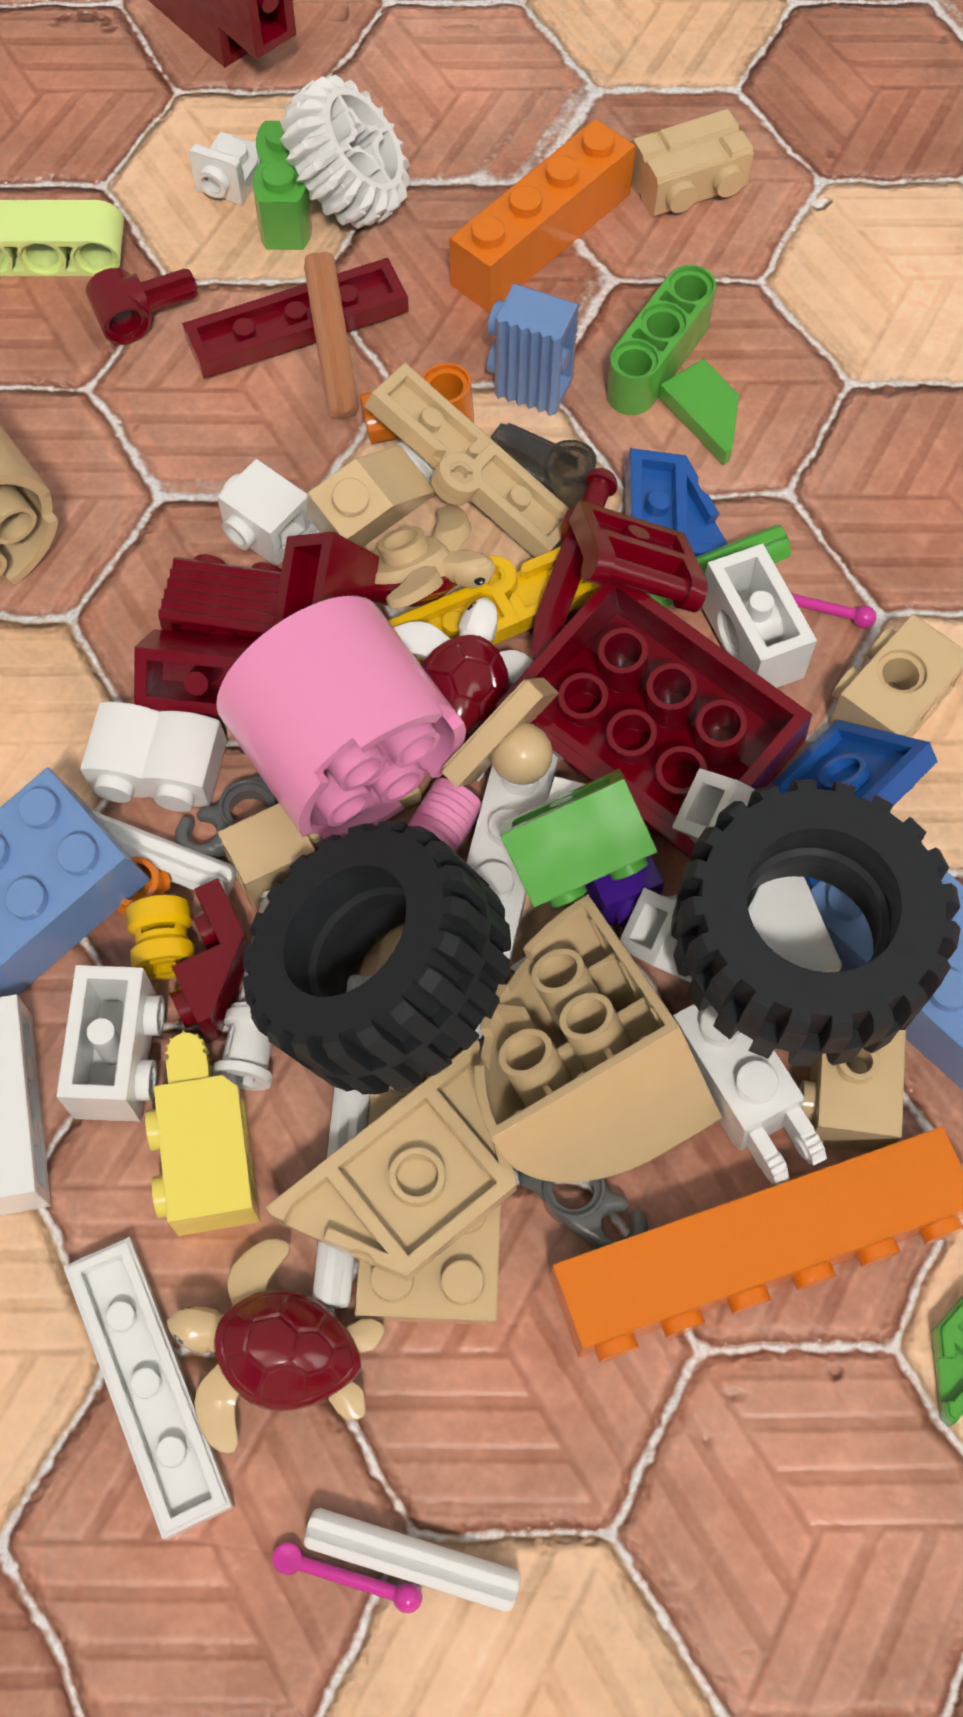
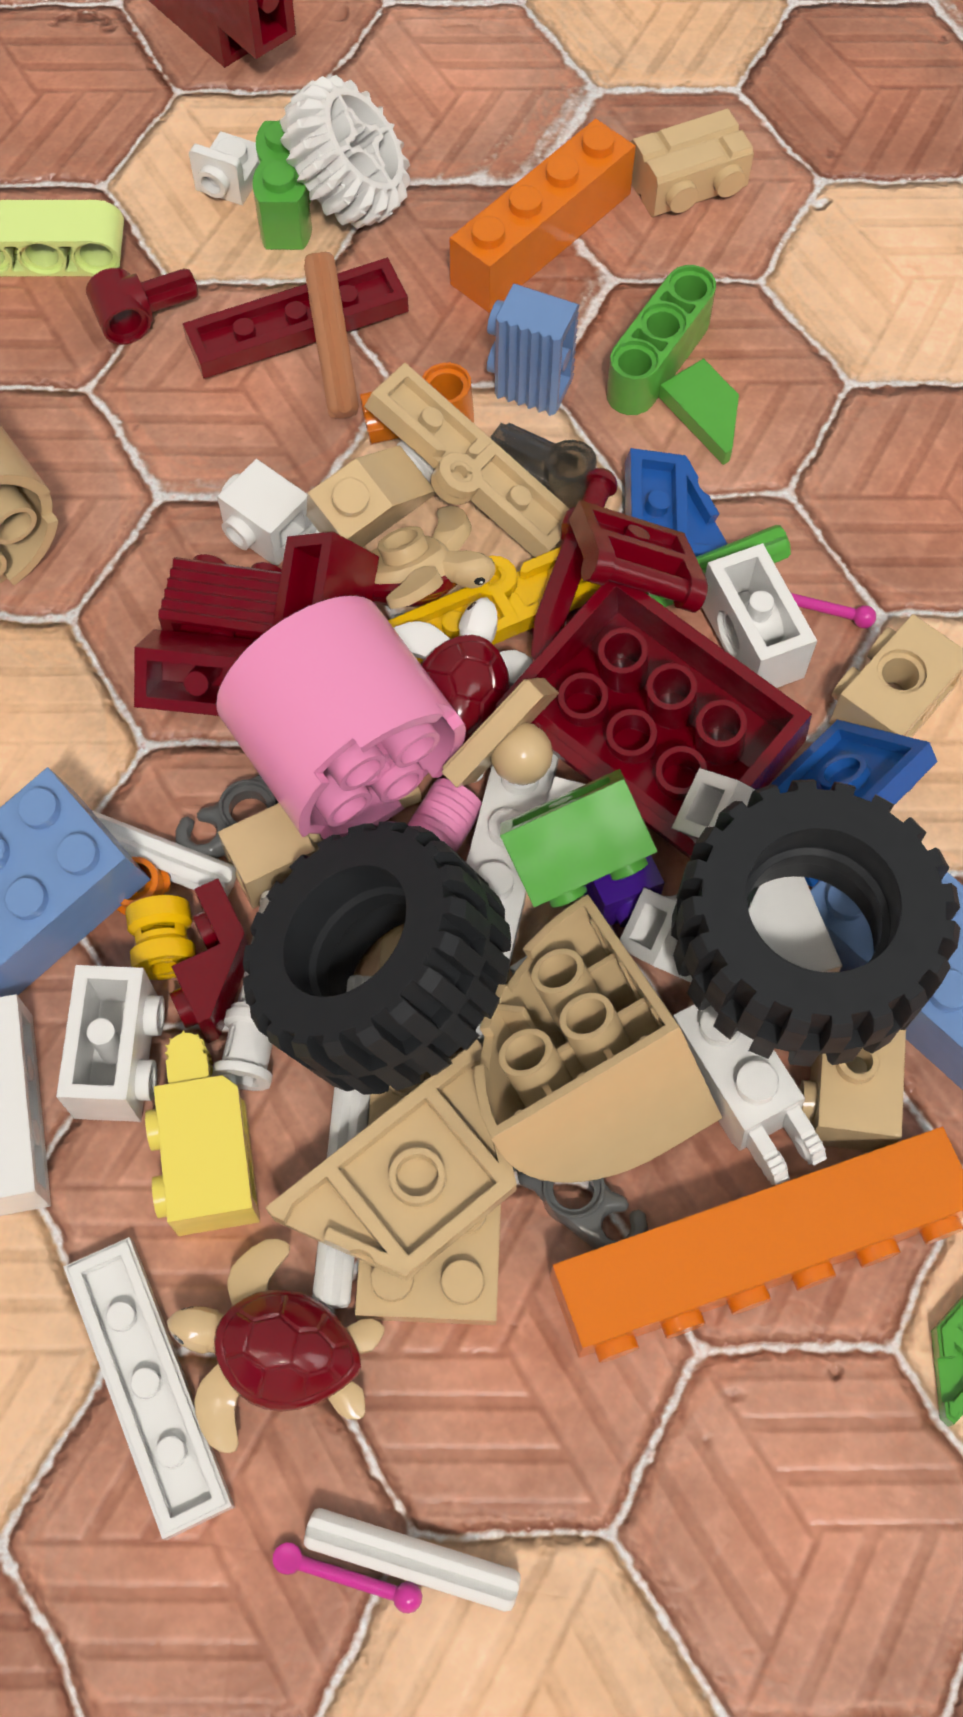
(153, 756): white brick -> none

